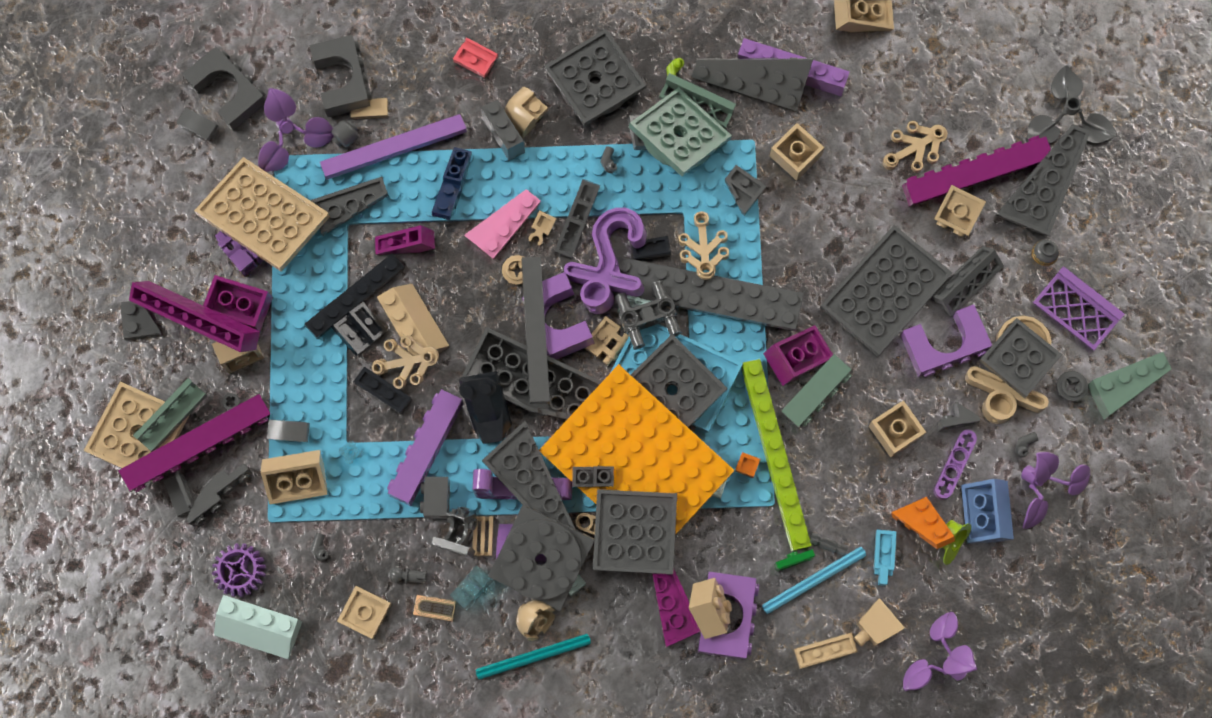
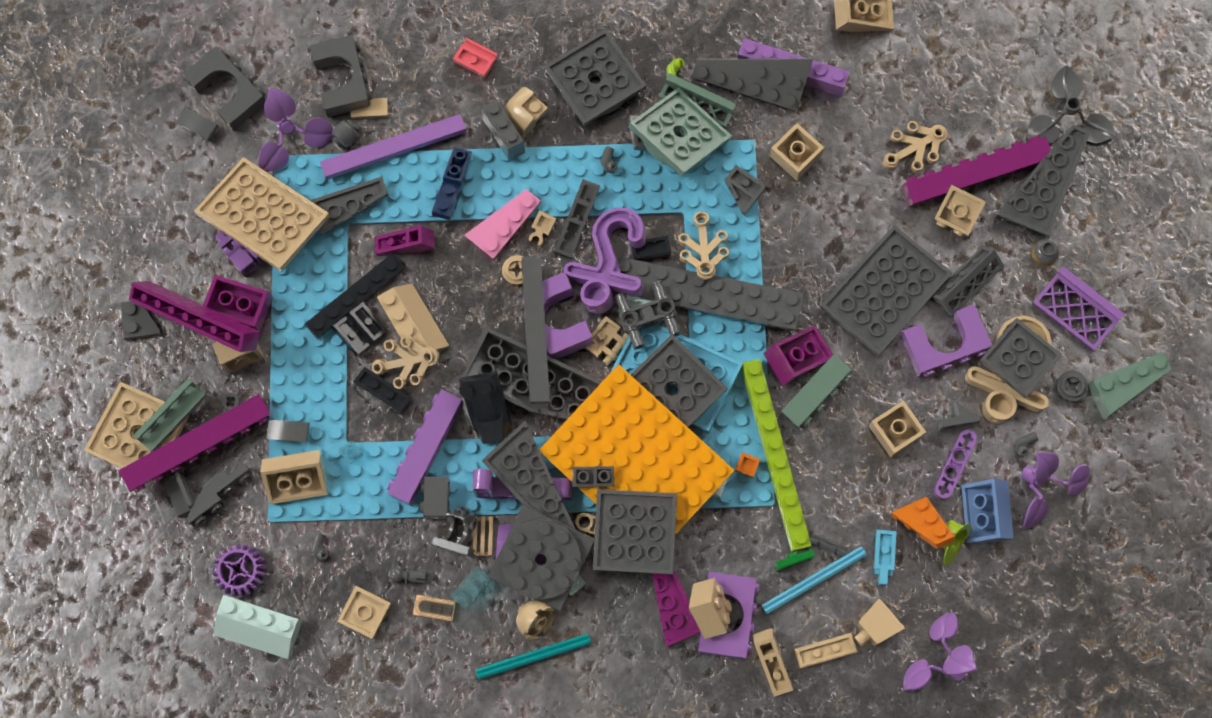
(772, 662): none -> tan slope

